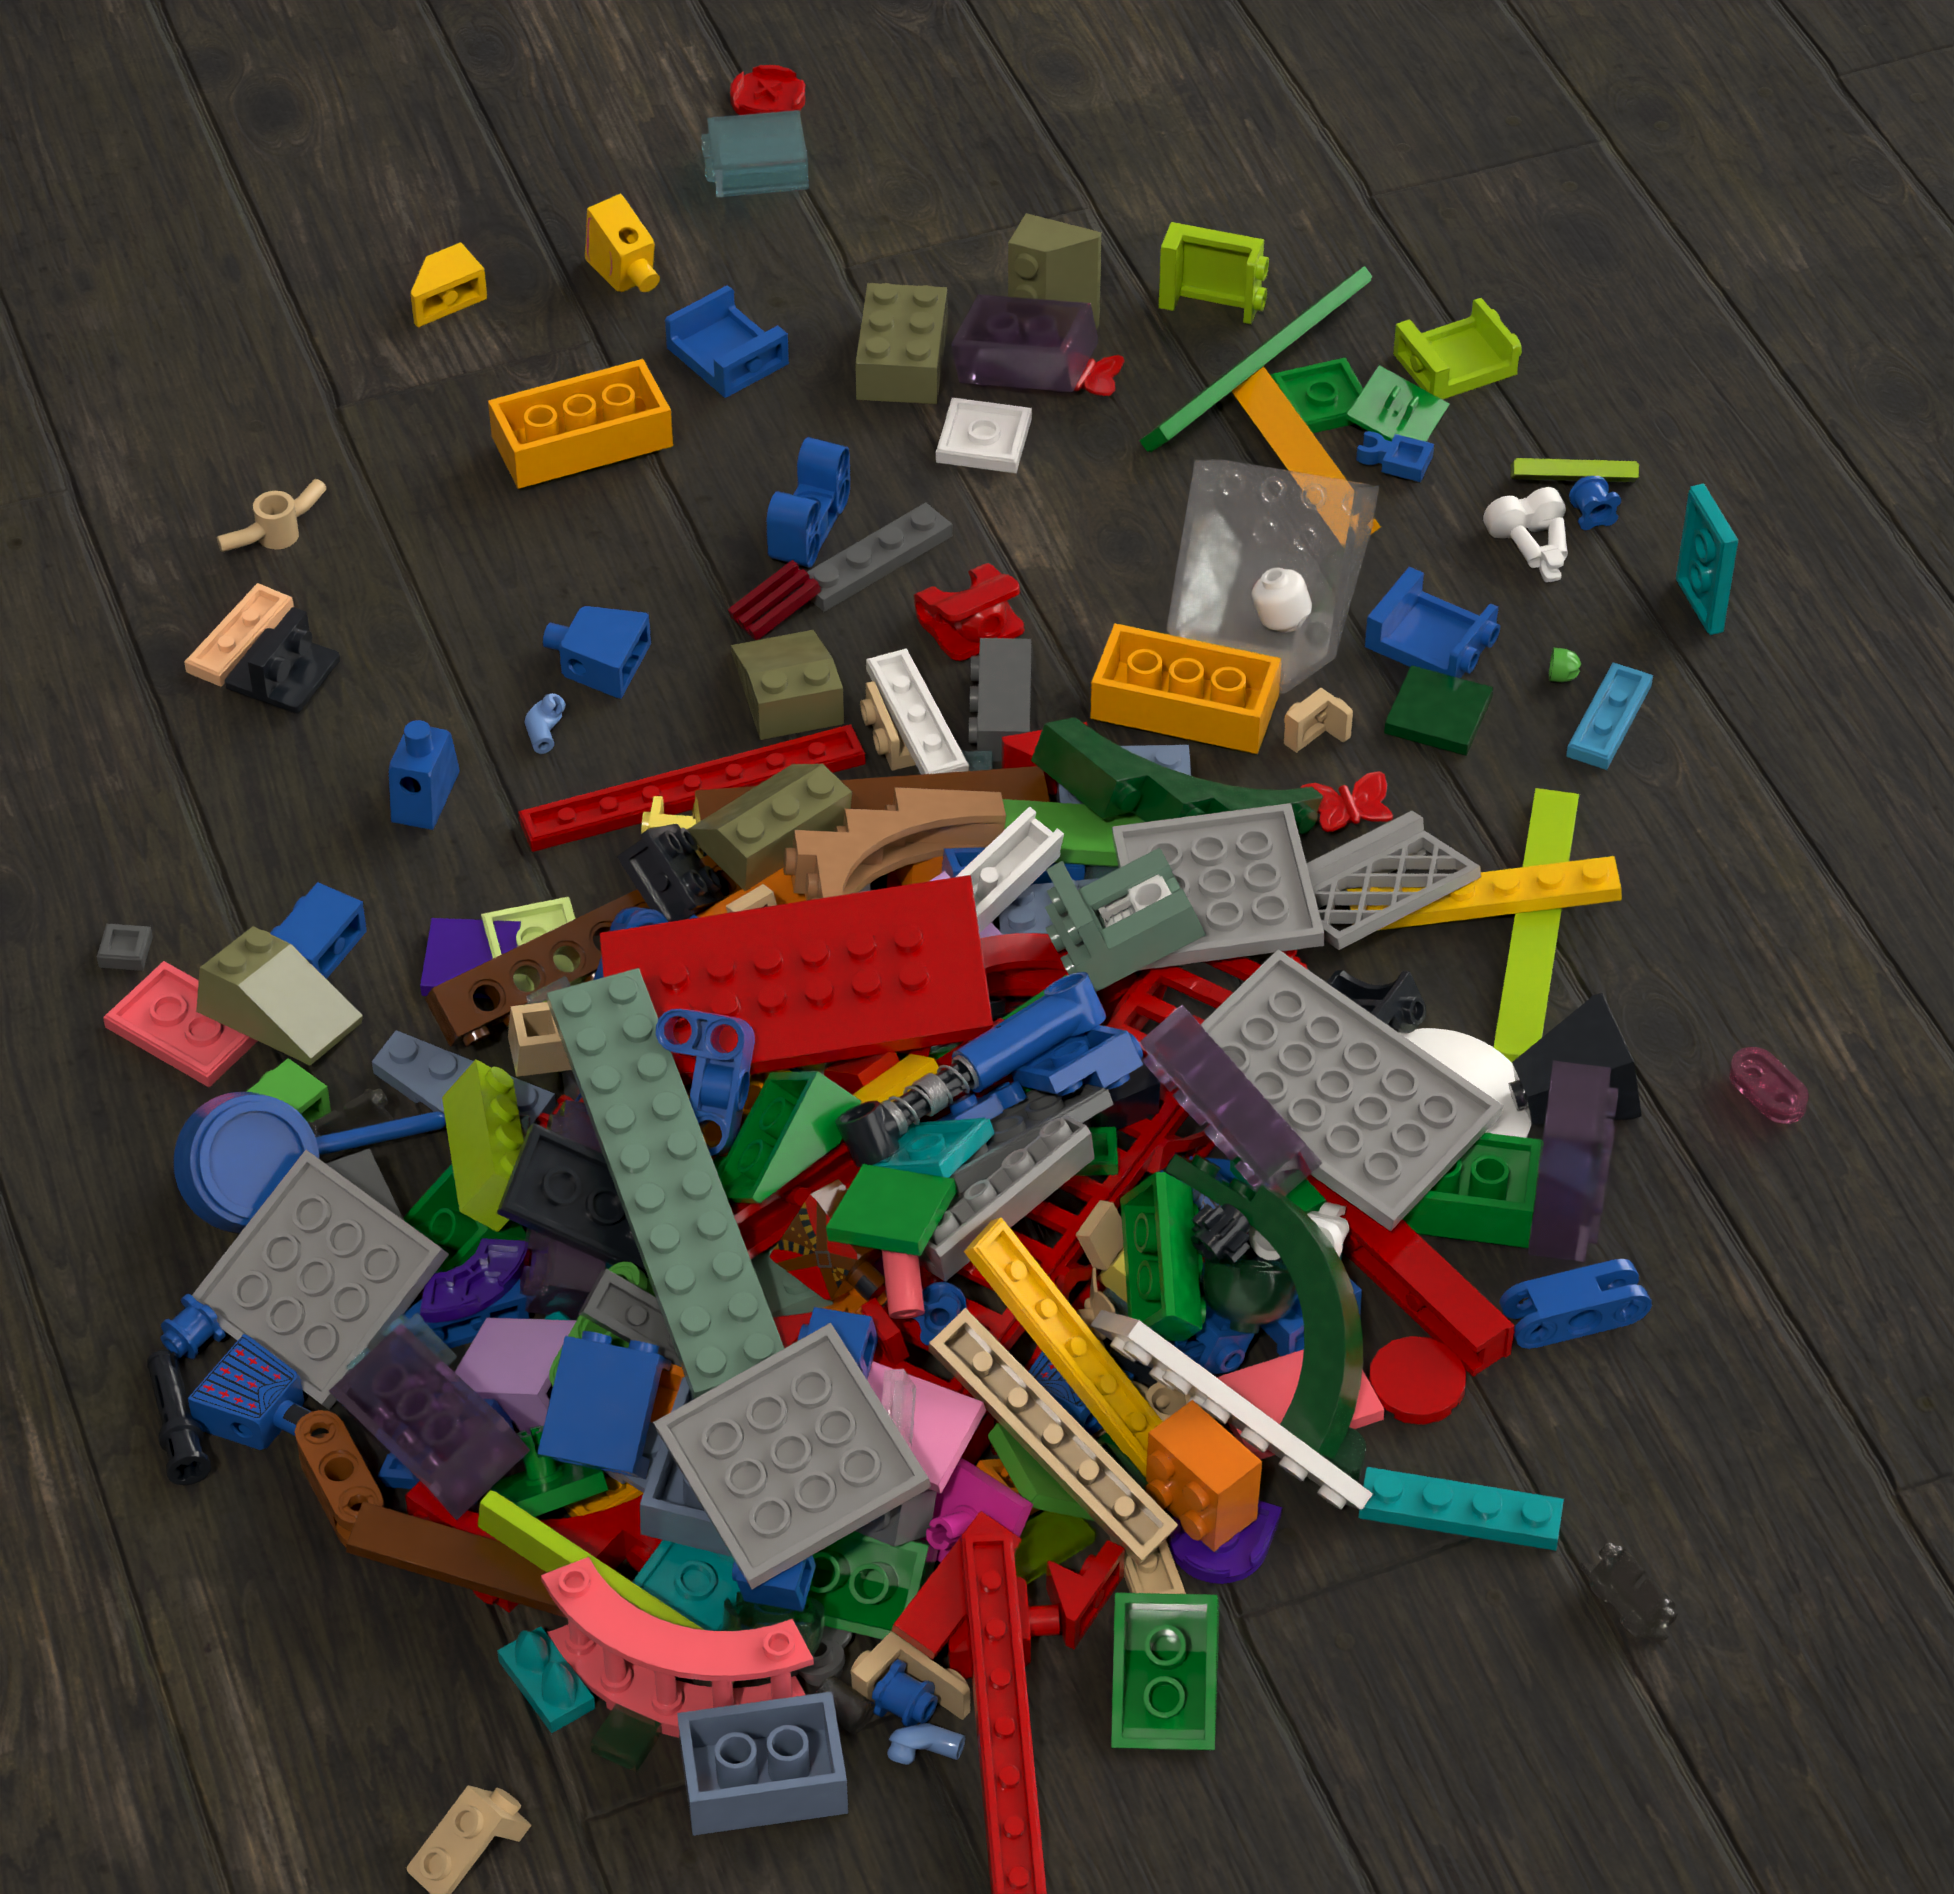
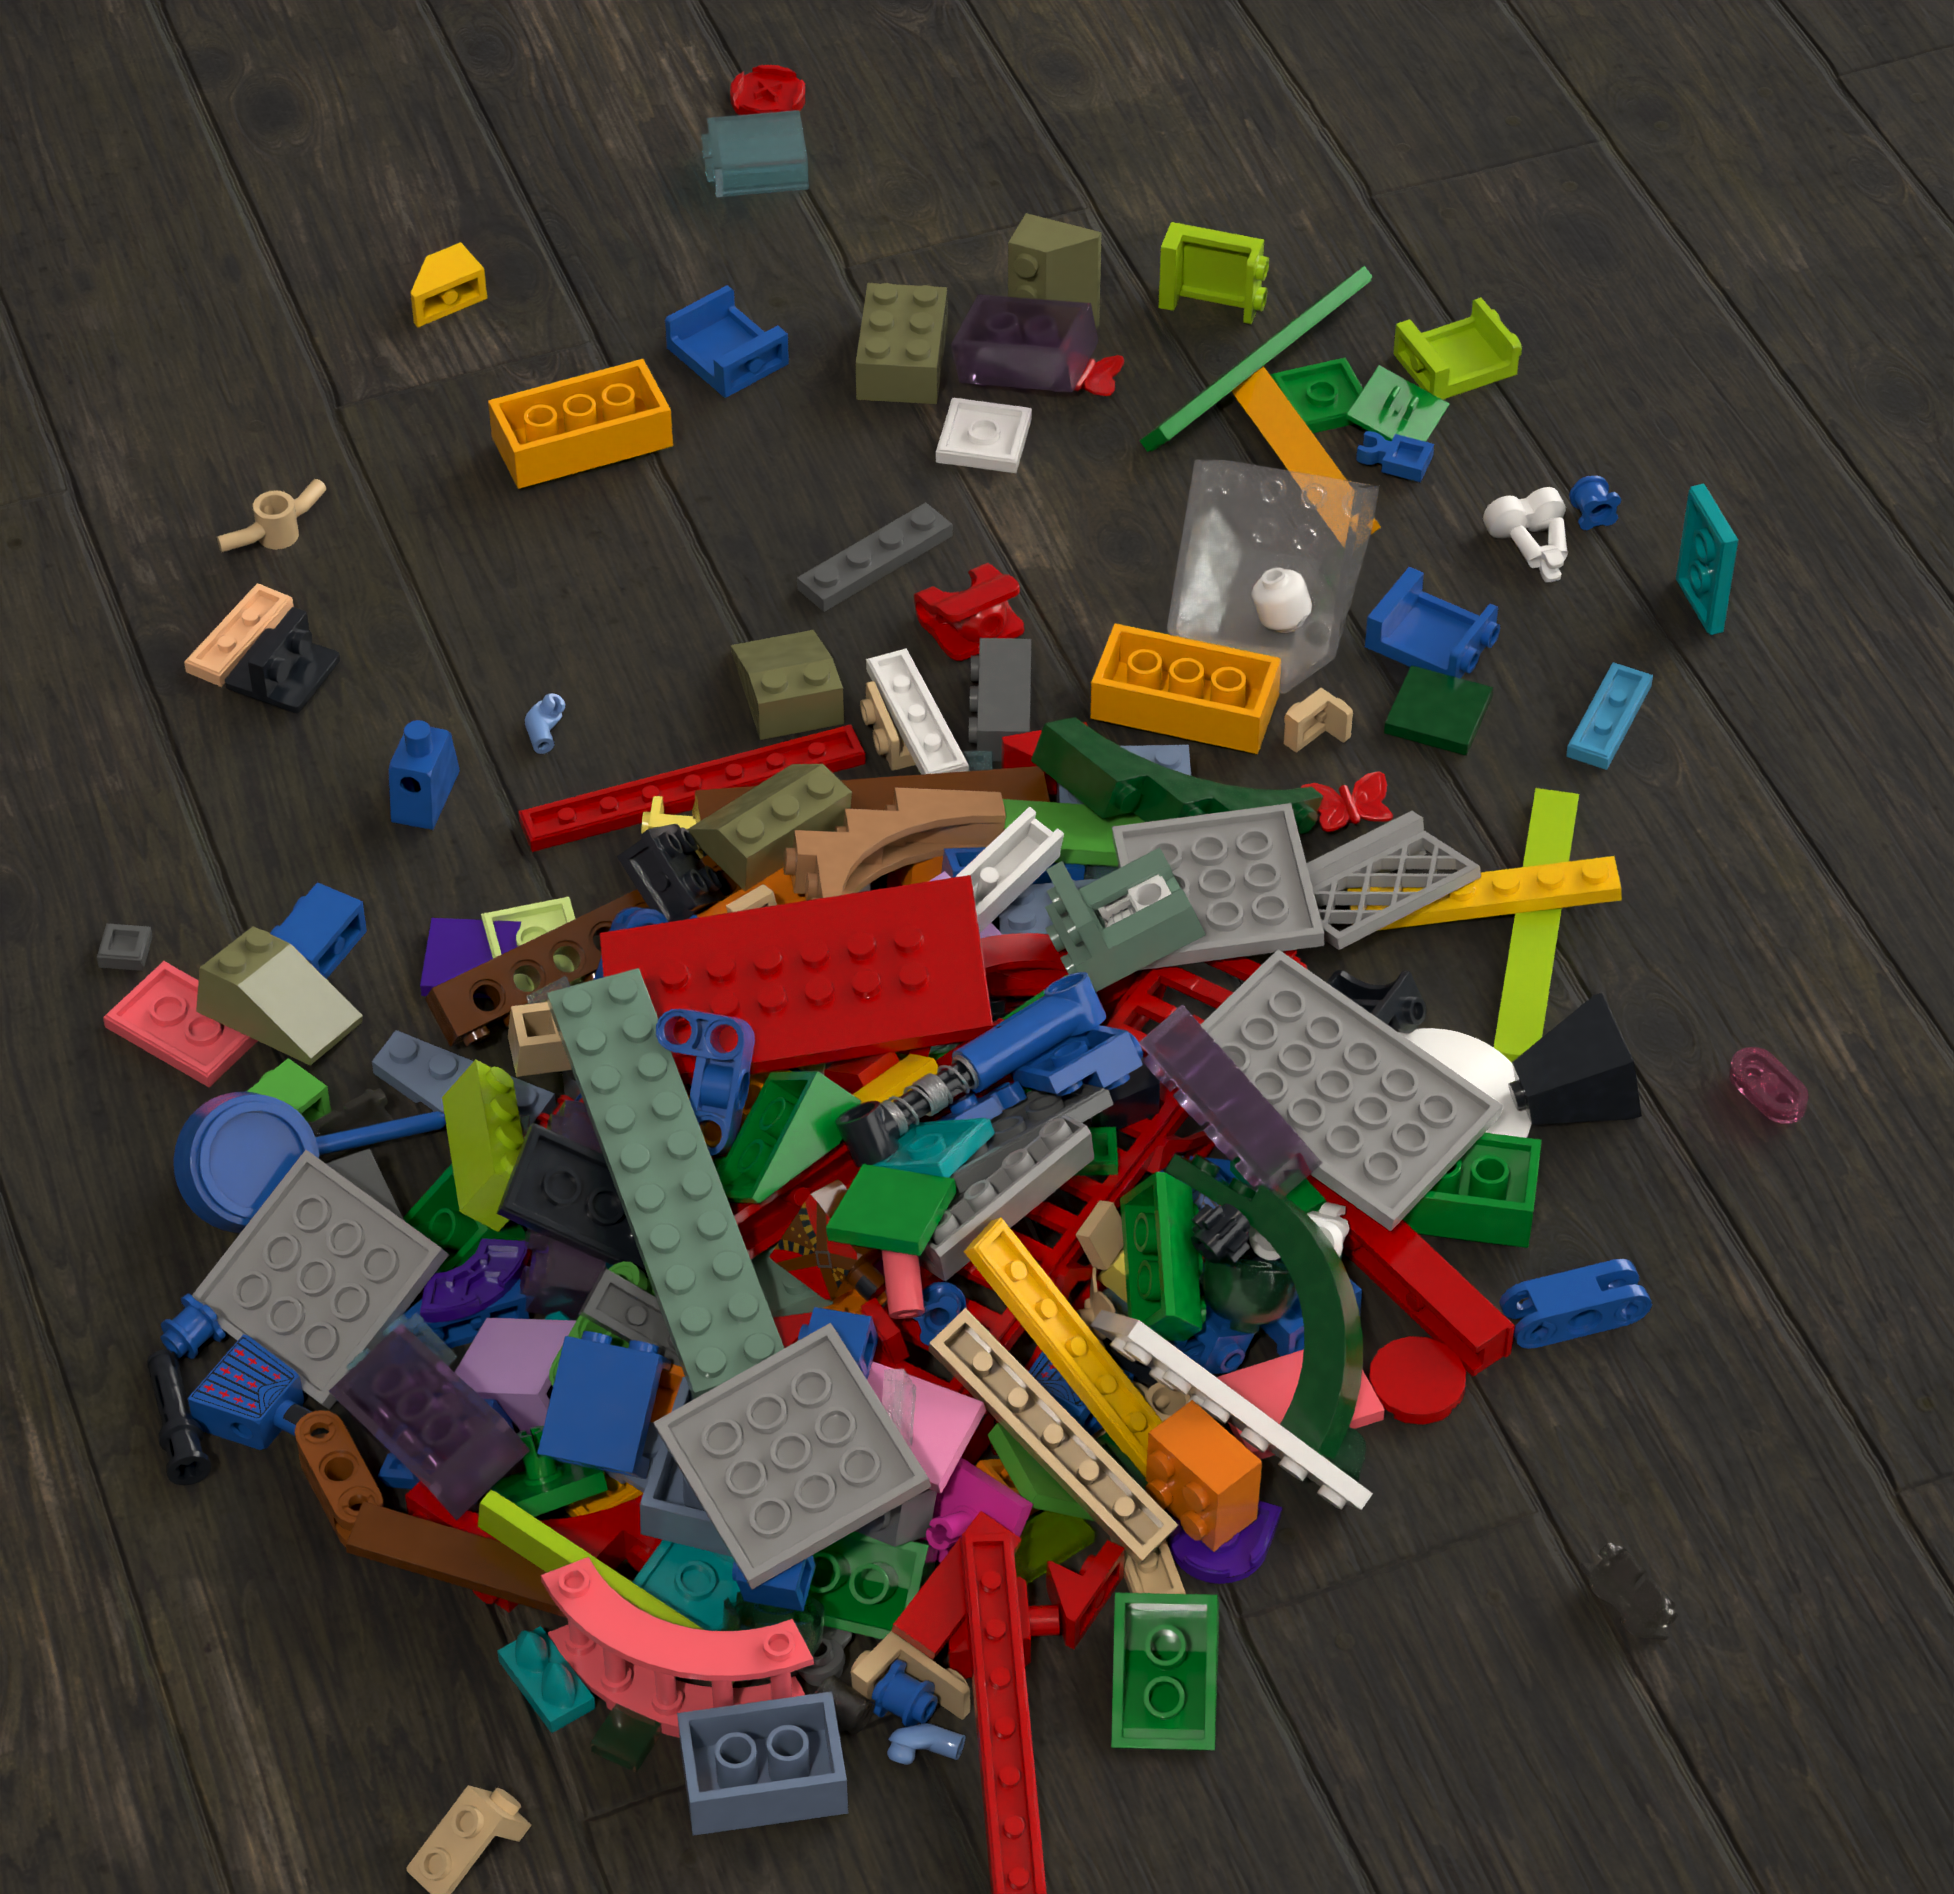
(601, 647): blue torso -> none
(620, 246): yellow torso -> none
(770, 597): dark red tile -> none
(803, 520): blue beam -> none
(1462, 1508): teal plate -> none
(1563, 665): bright green hinge -> none
(1573, 1161): clear purple brick -> none
(1574, 469): lime tile -> none

